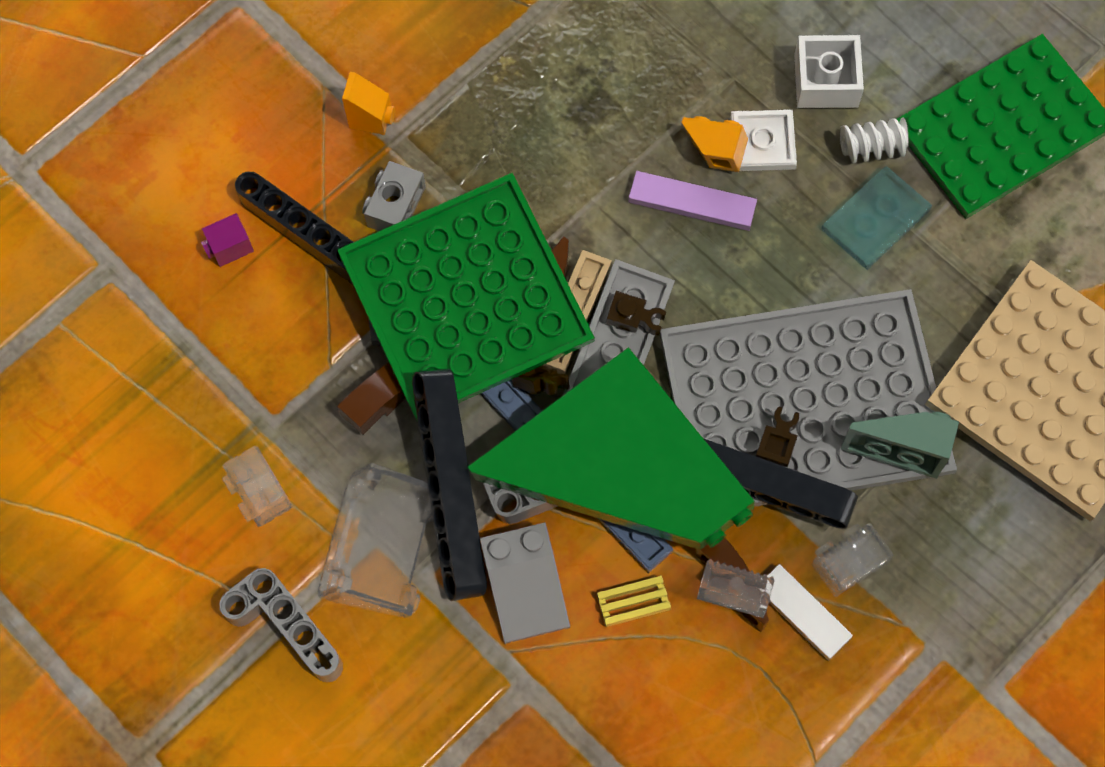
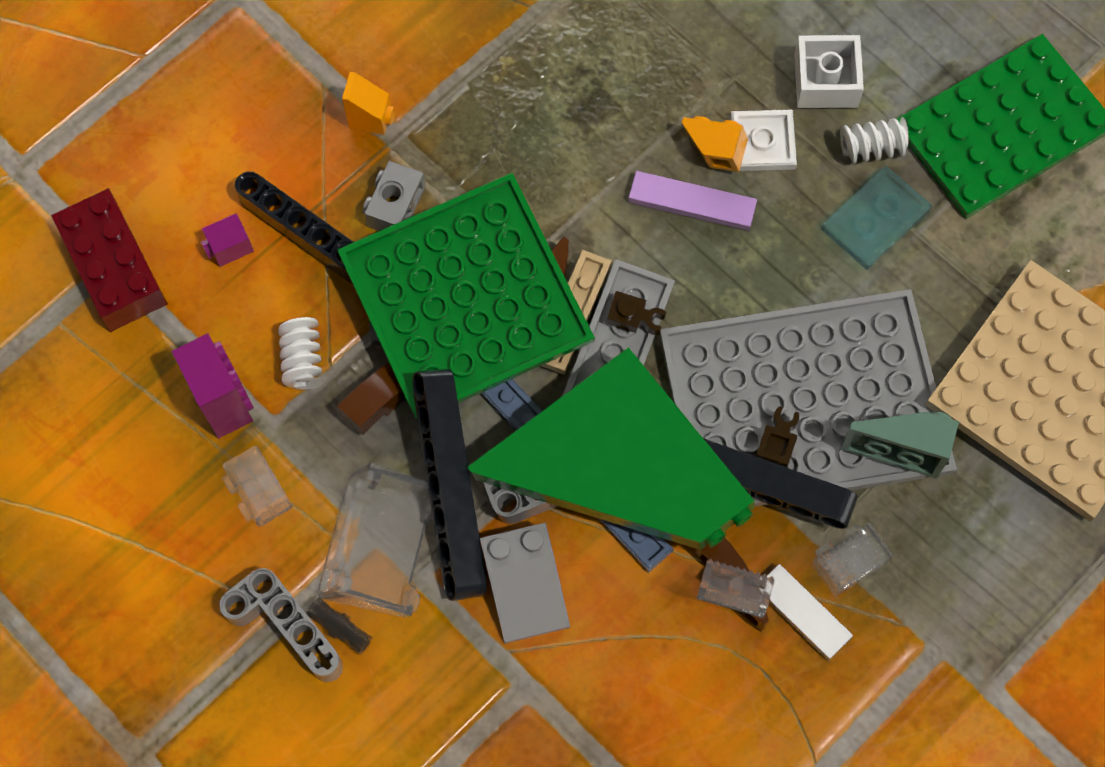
(109, 260): none -> dark red brick
(214, 384): none -> magenta brick
(298, 354): none -> white piece
(339, 625): none -> clear smoke pin
(542, 380): dark brown plate -> none
(632, 588): light yellow tile -> none

